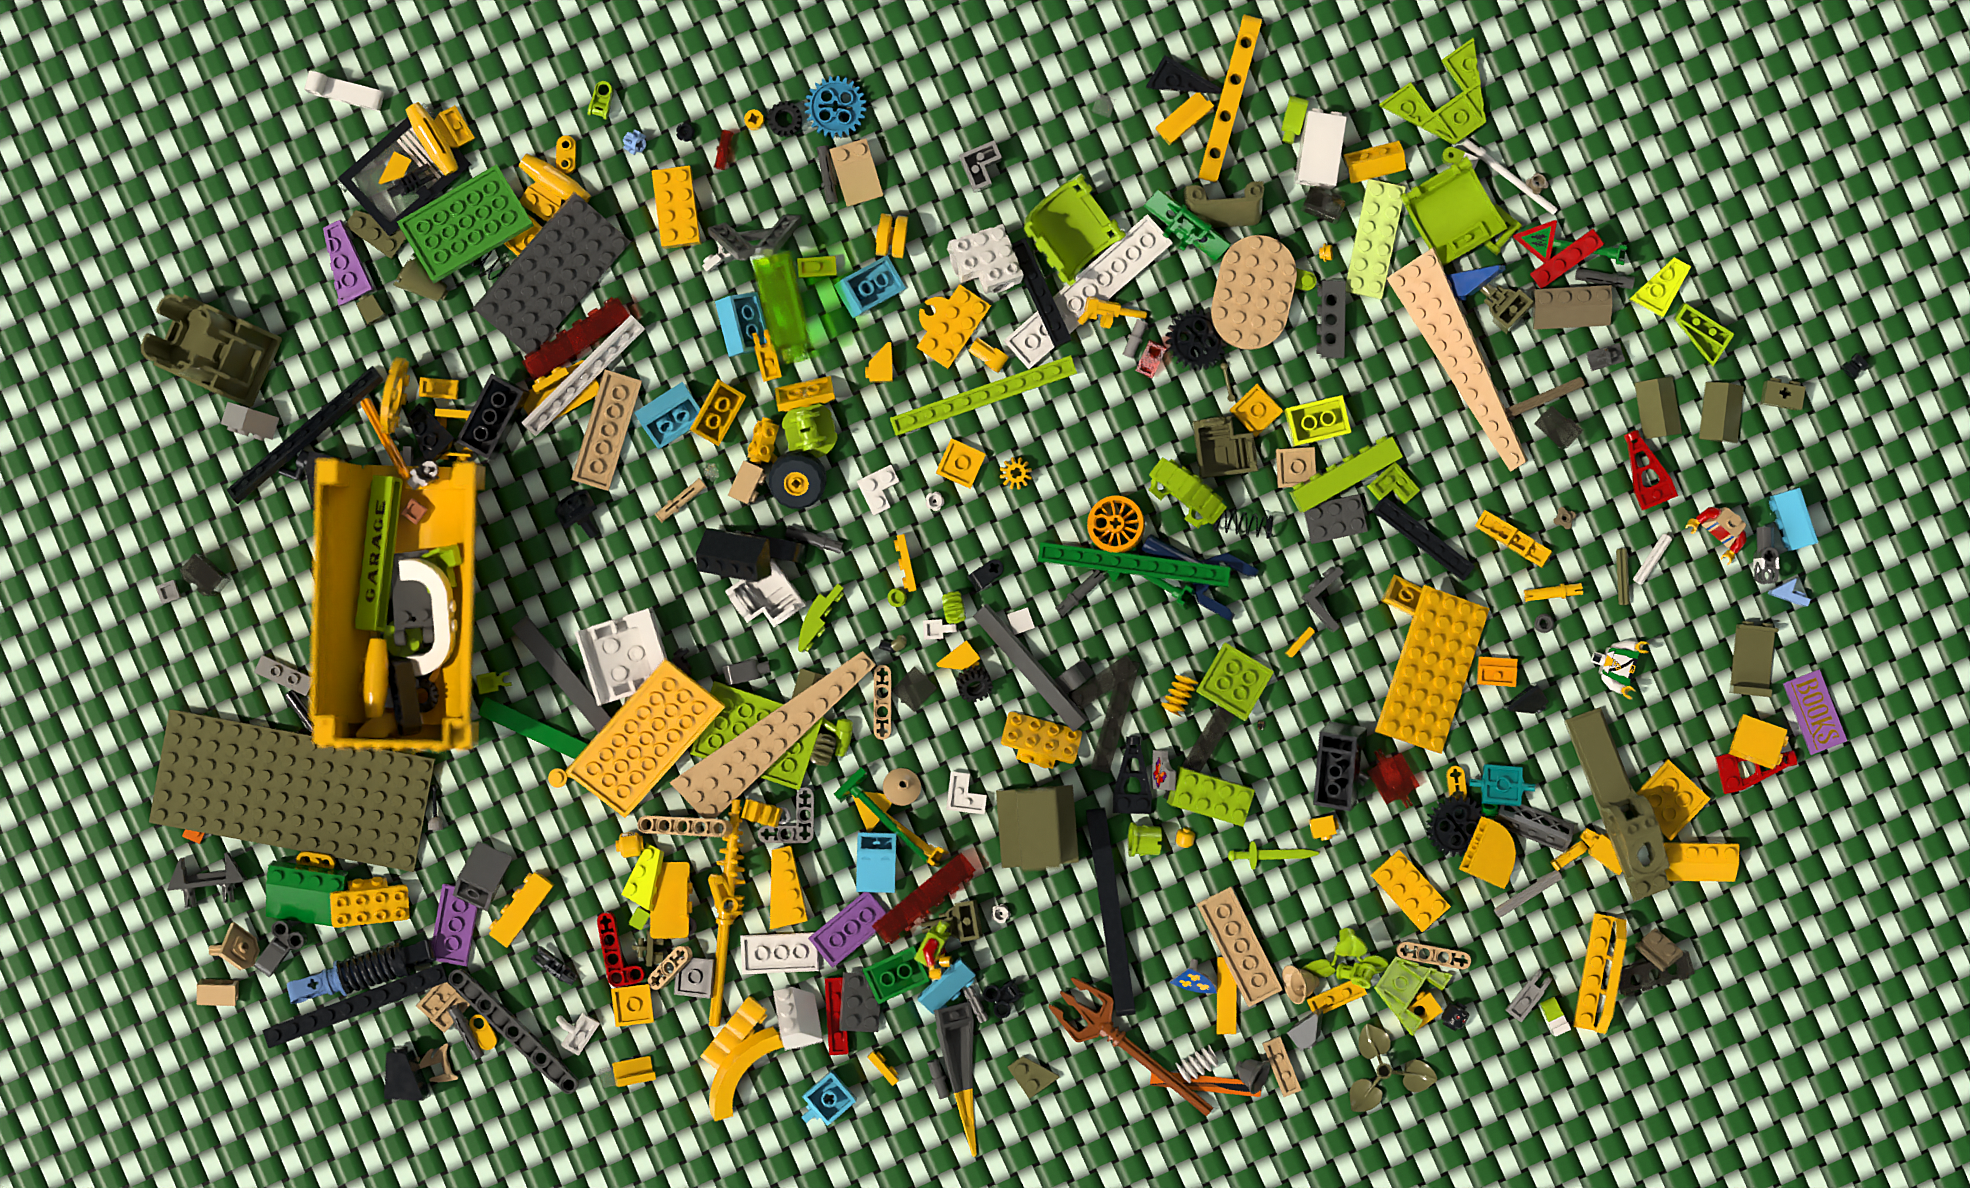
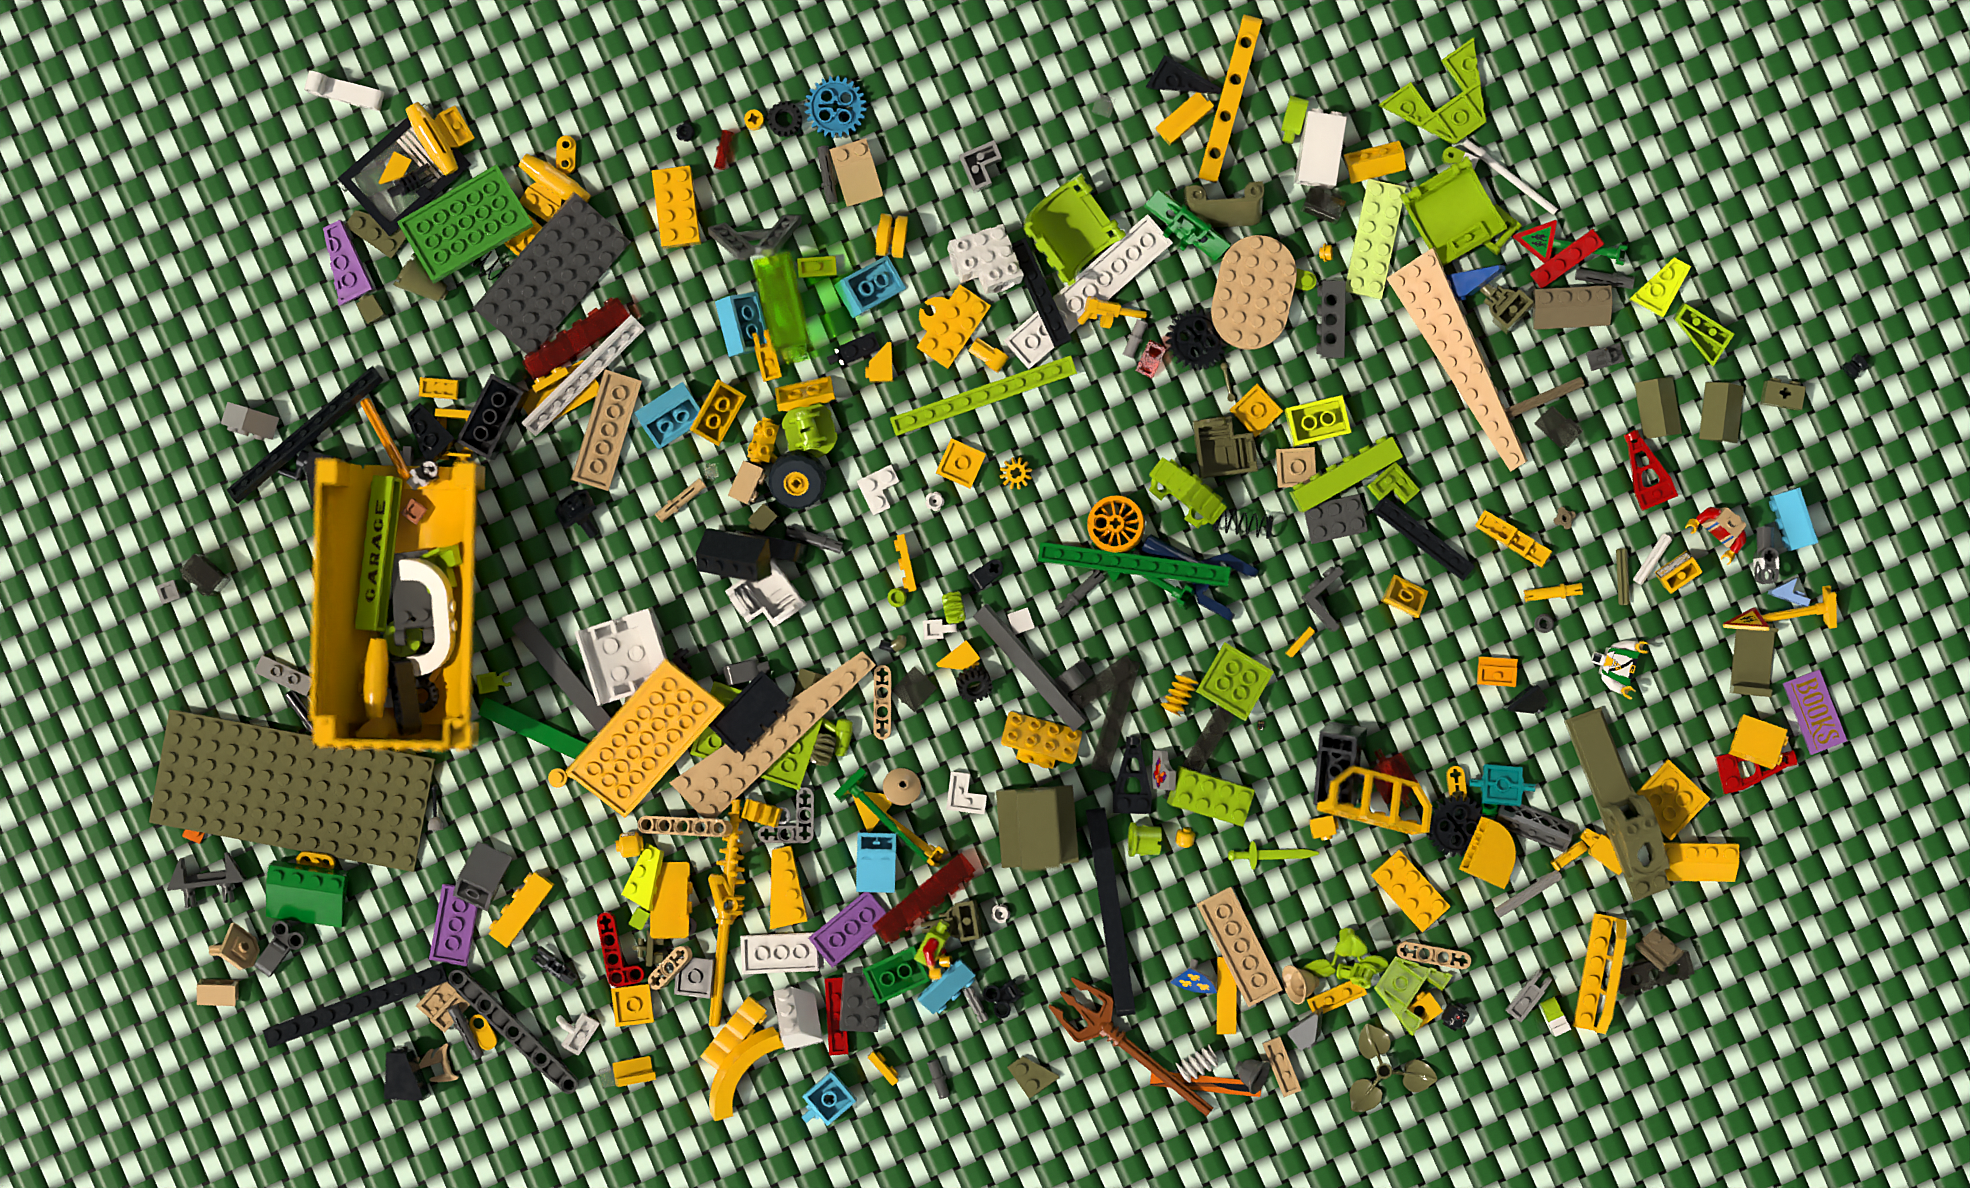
(212, 349): olive piece -> none
(363, 971): black piece -> none
(369, 903): yellow bracket -> none
(394, 390): yellow plate -> none
(601, 101): lime piece -> none
(634, 142): light blue gear -> none
(713, 261): white plate -> none
(749, 712): none -> black hinge
(762, 519): none -> olive brick
(813, 624): lime slope -> none
(855, 349): none -> black hinge
(956, 1042): dark grey plate -> none
(1378, 818): none -> yellow plate
(1432, 669): yellow plate -> none
(1540, 179): dark tan plate -> none
(1678, 572): none -> yellow brick
(1753, 620): none -> yellow piece

